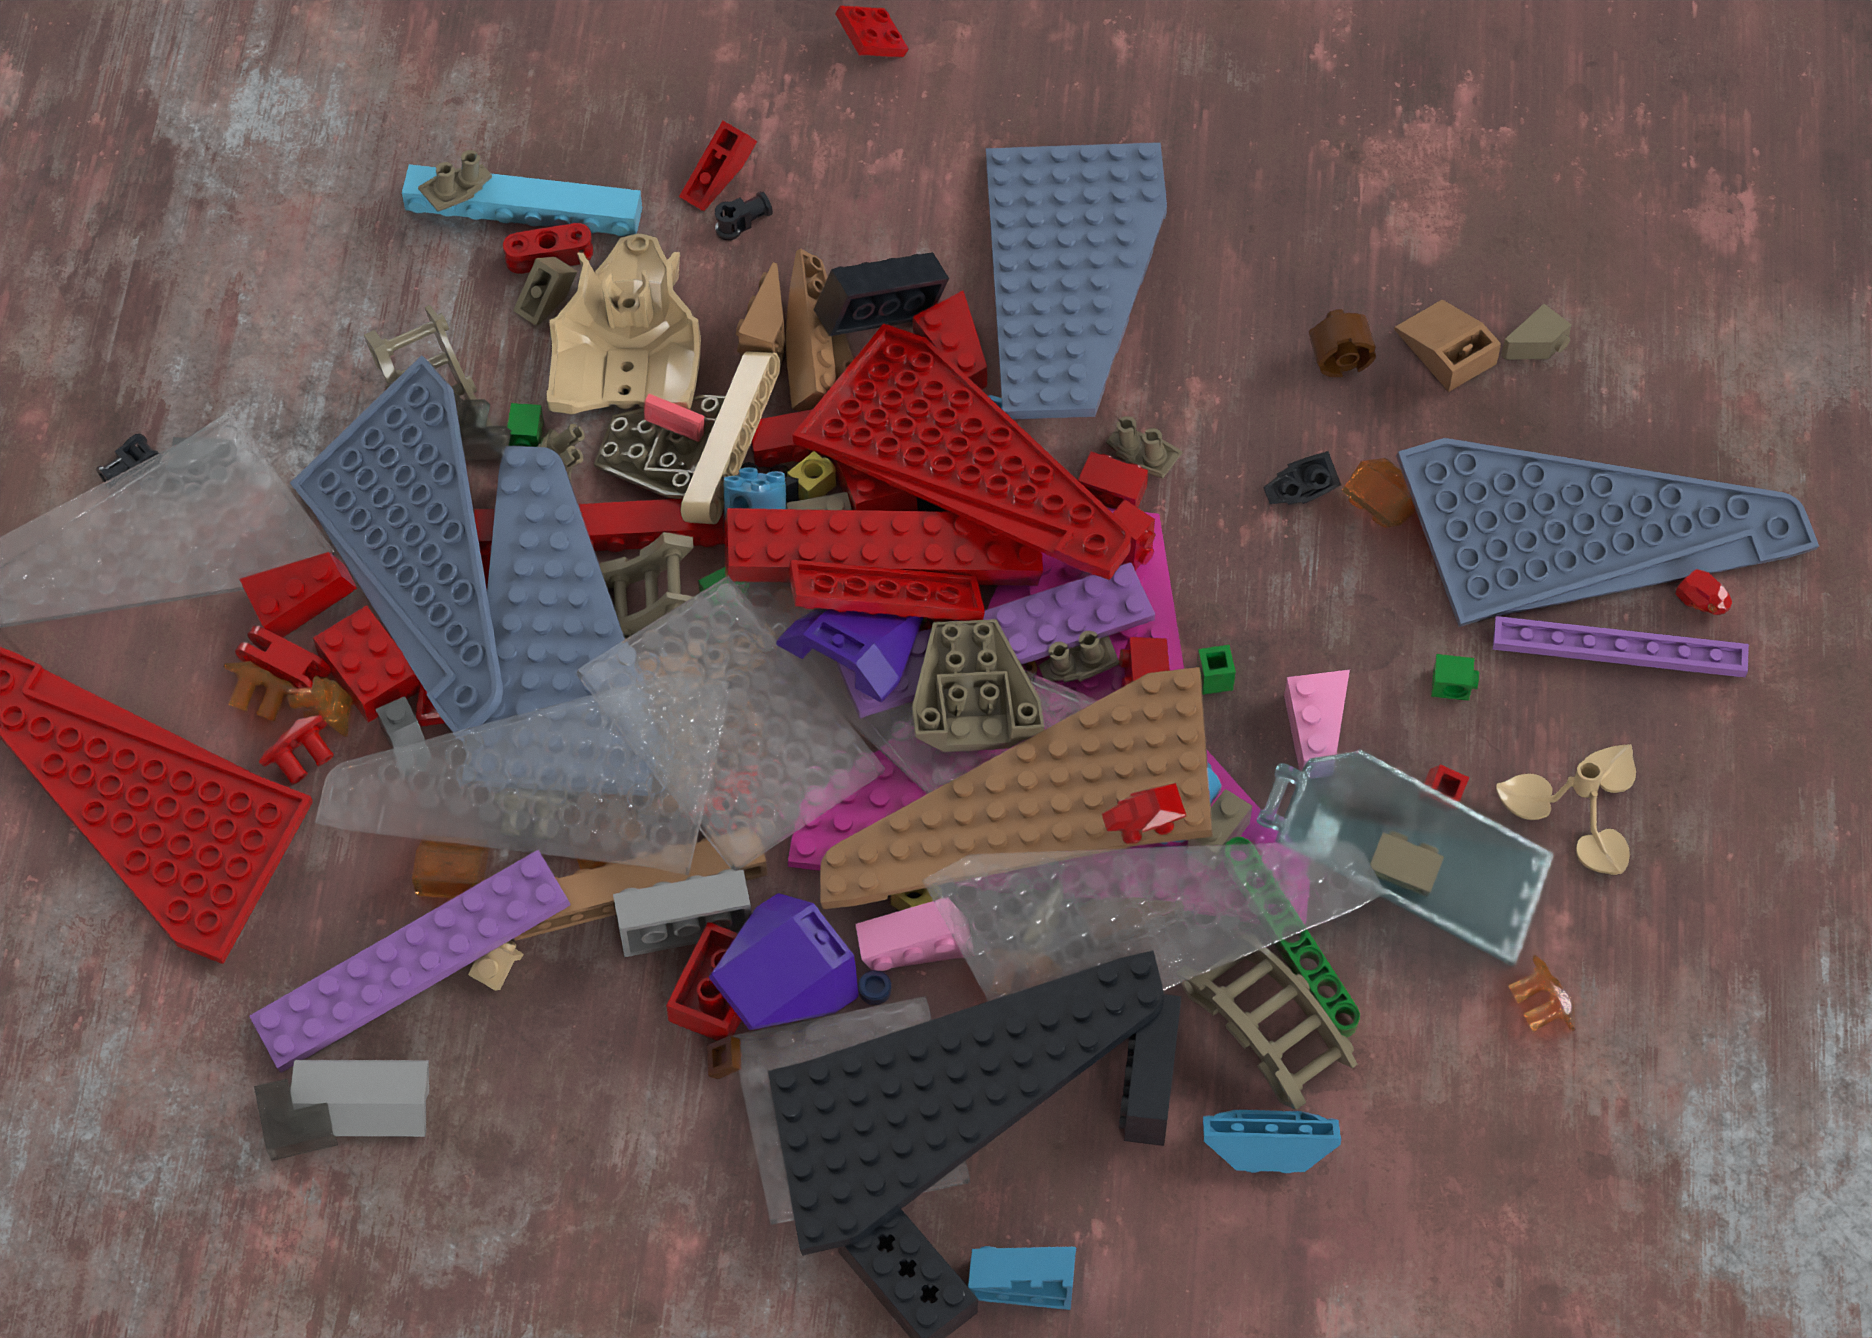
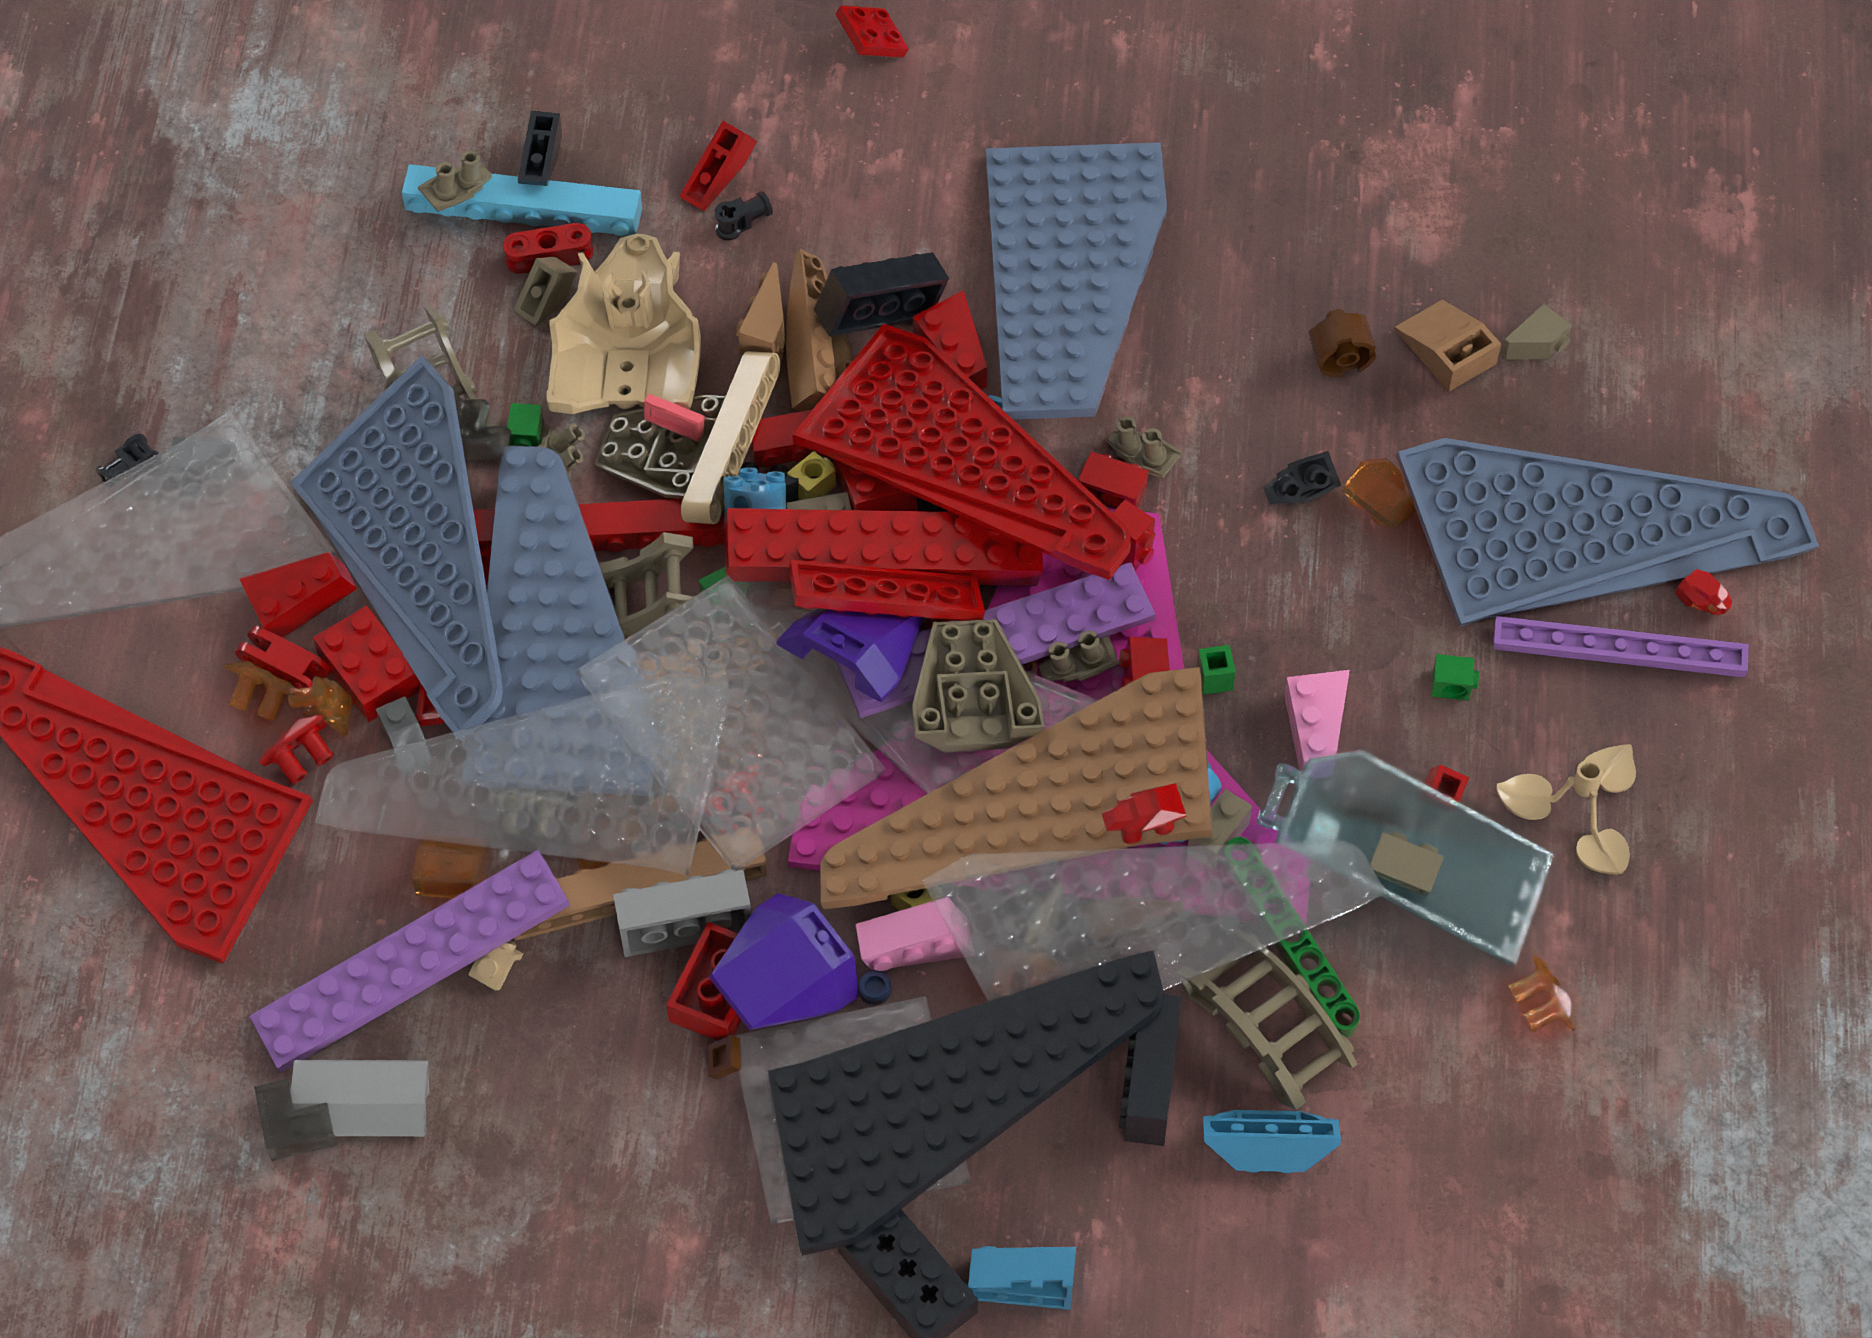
(540, 148): none -> black slope

